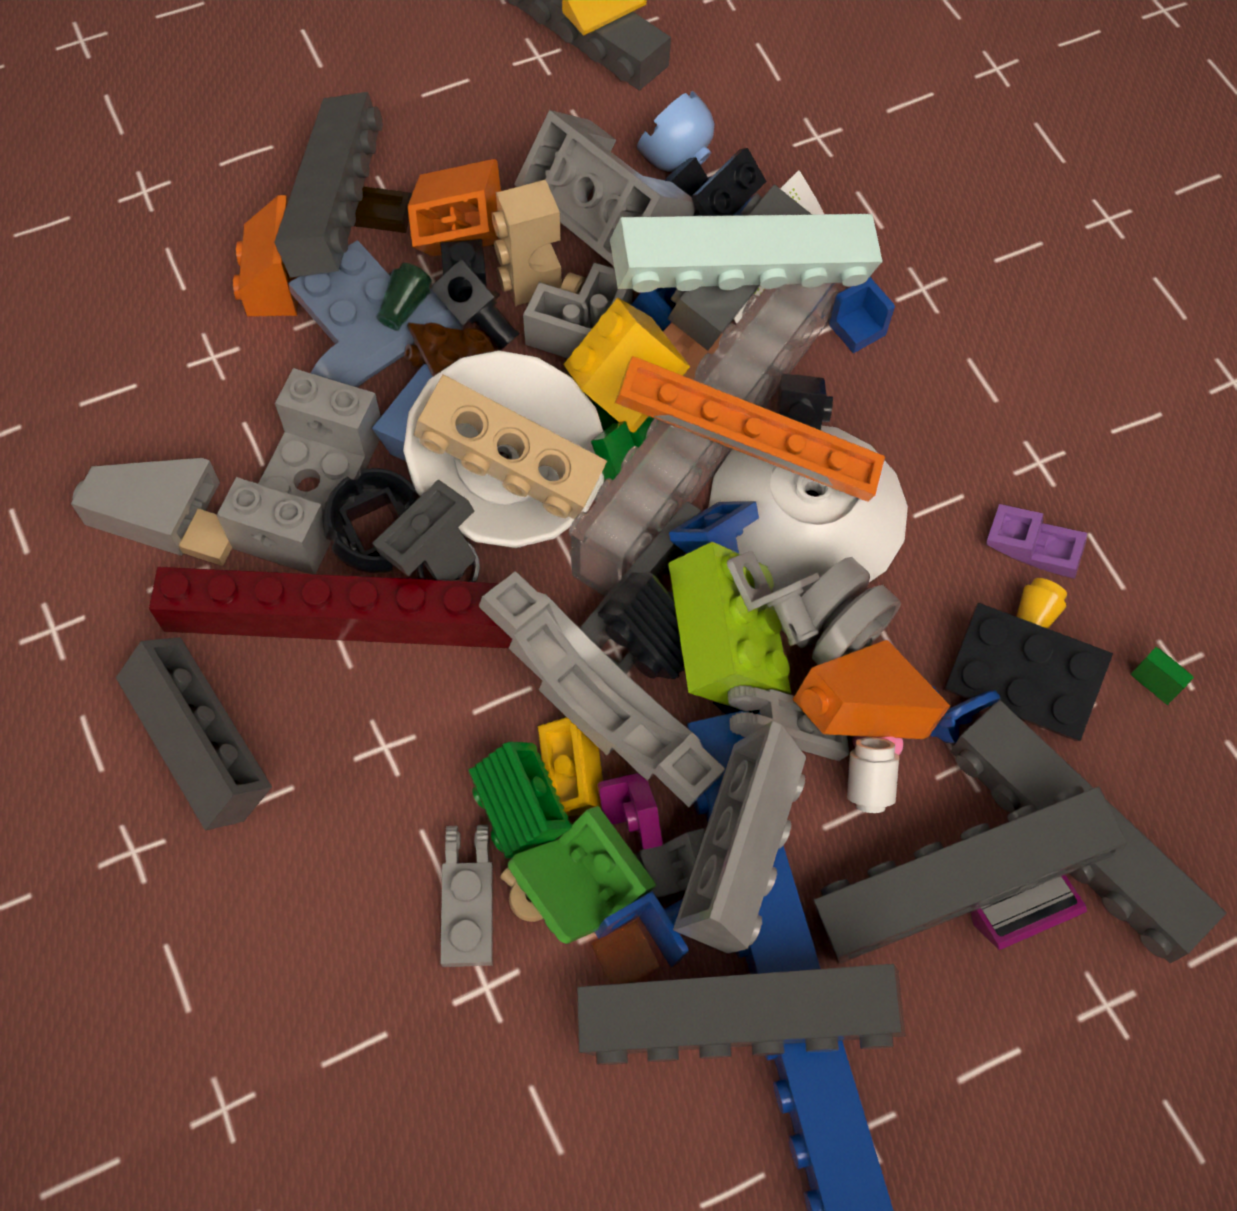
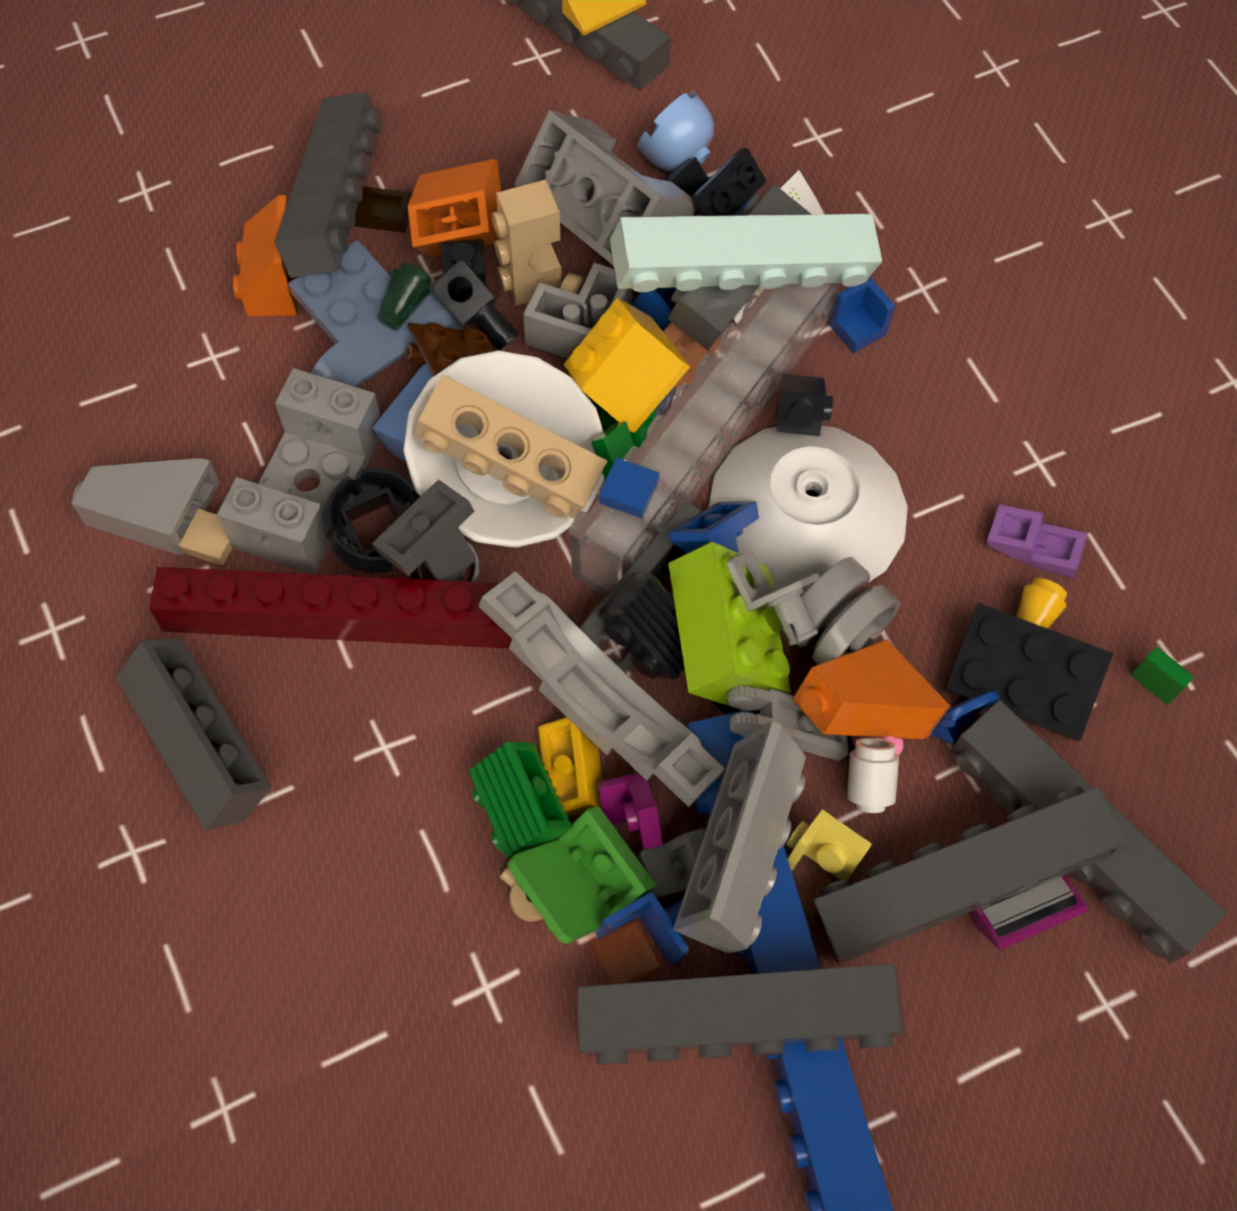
(467, 903): light grey hinge -> none
(629, 488): none -> blue tile
(750, 429): orange plate -> none
(828, 844): none -> light yellow bracket

